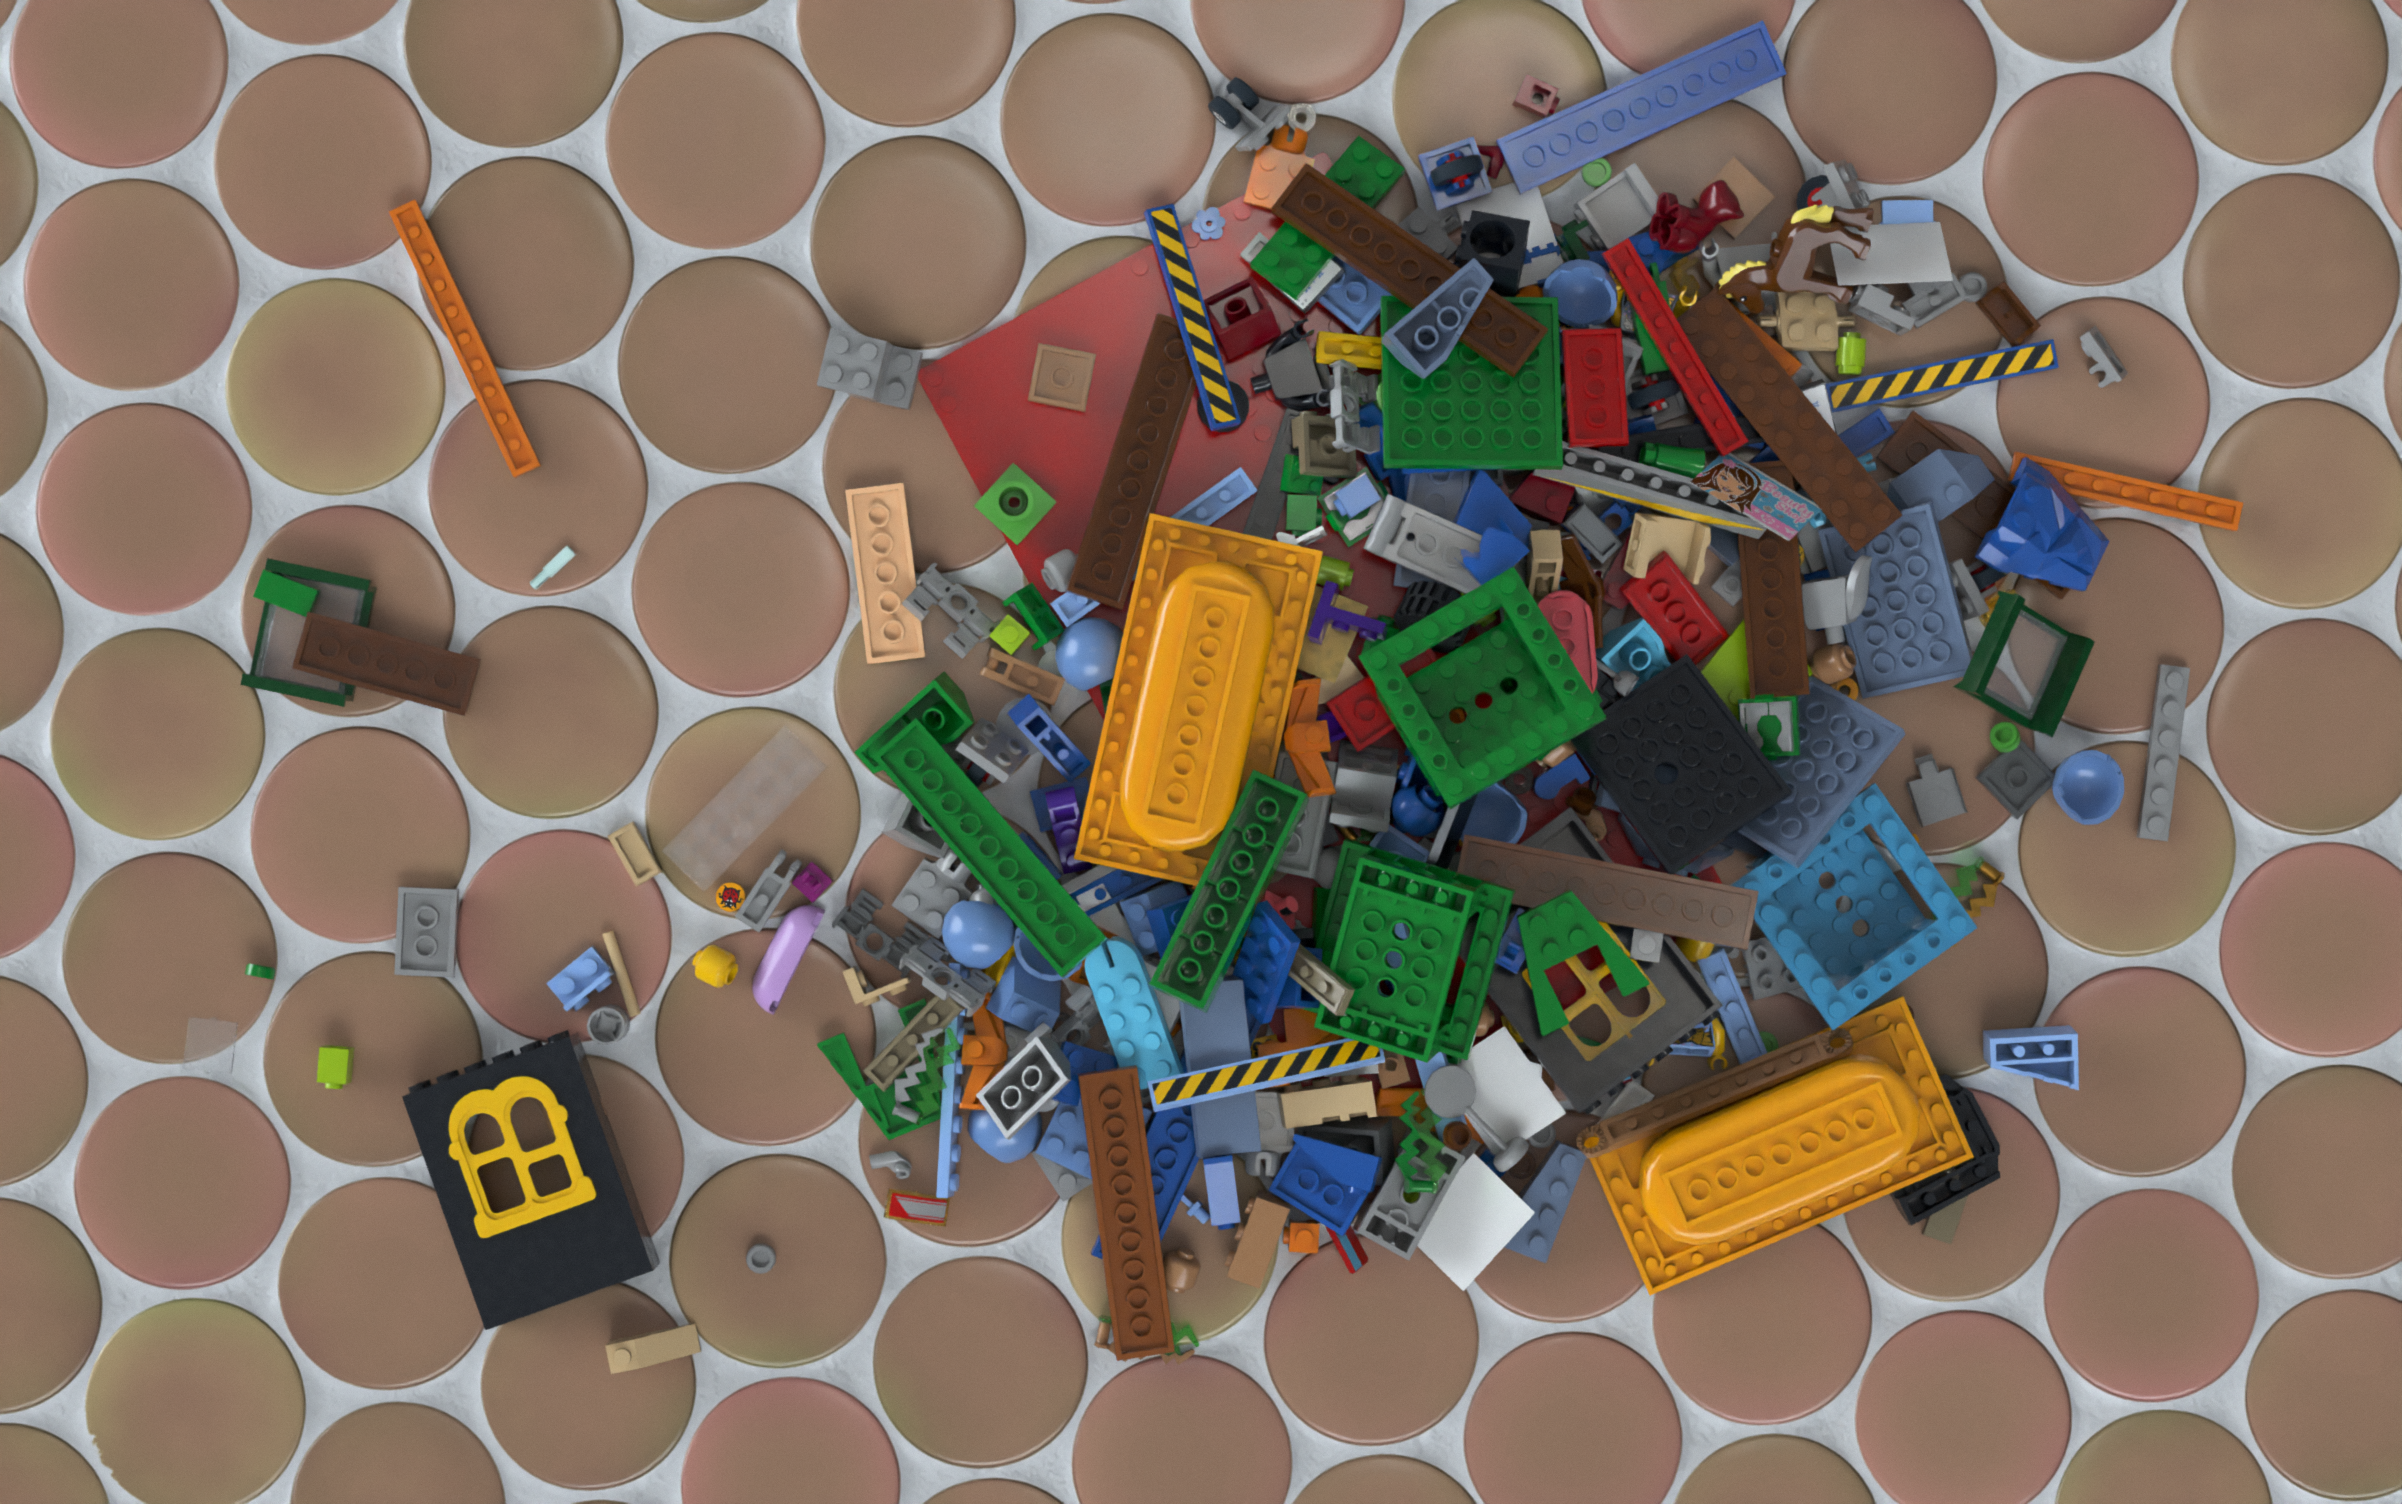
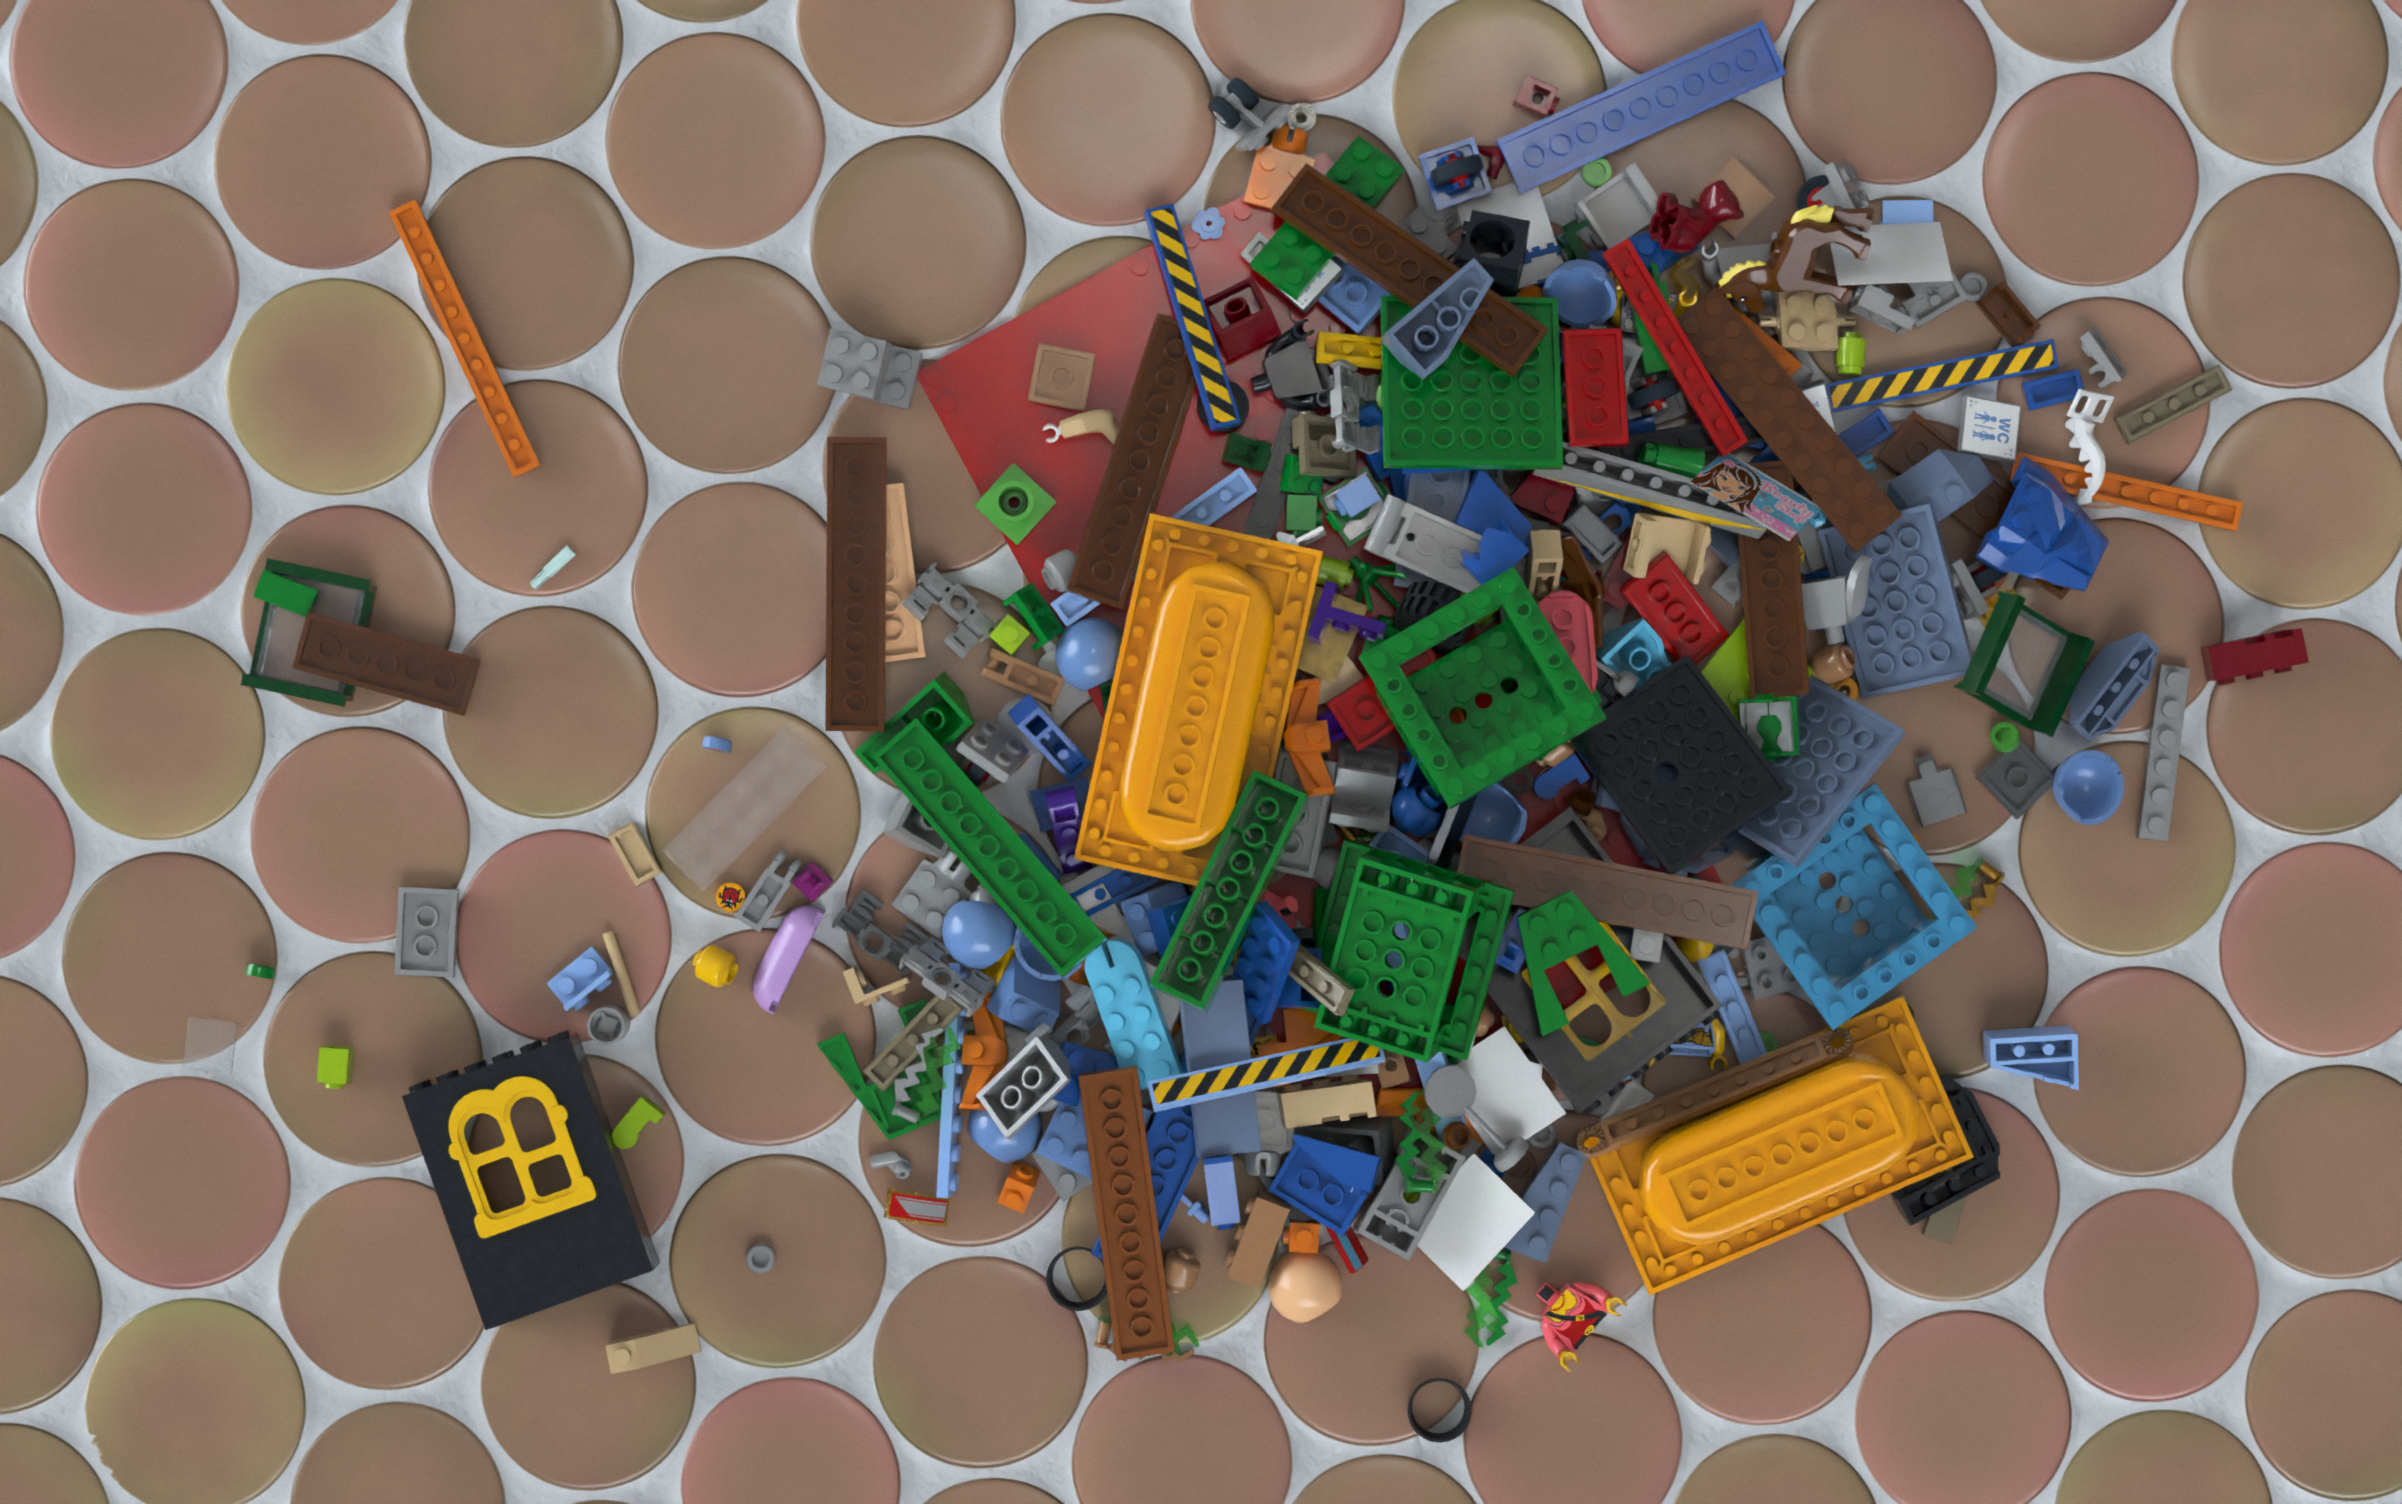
(628, 1130): none -> lime leg
(717, 744): none -> medium blue tile
(856, 583): none -> reddish brown plate
(1018, 1187): none -> orange bracket
(1076, 1306): none -> black tyre
(1087, 422): none -> tan arm
(1247, 452): none -> dark green bracket
(1304, 1285): none -> light nougat cylinder
(1368, 576): none -> green plant
(1449, 1435): none -> black tyre
(1491, 1306): none -> piece
(1573, 1315): none -> torso
(1989, 429): none -> white tile
(2052, 389): none -> blue tile
(2083, 438): none -> white piece
(2112, 684): none -> sand blue wedge
(2173, 404): none -> dark tan tile
(2254, 655): none -> dark red wedge

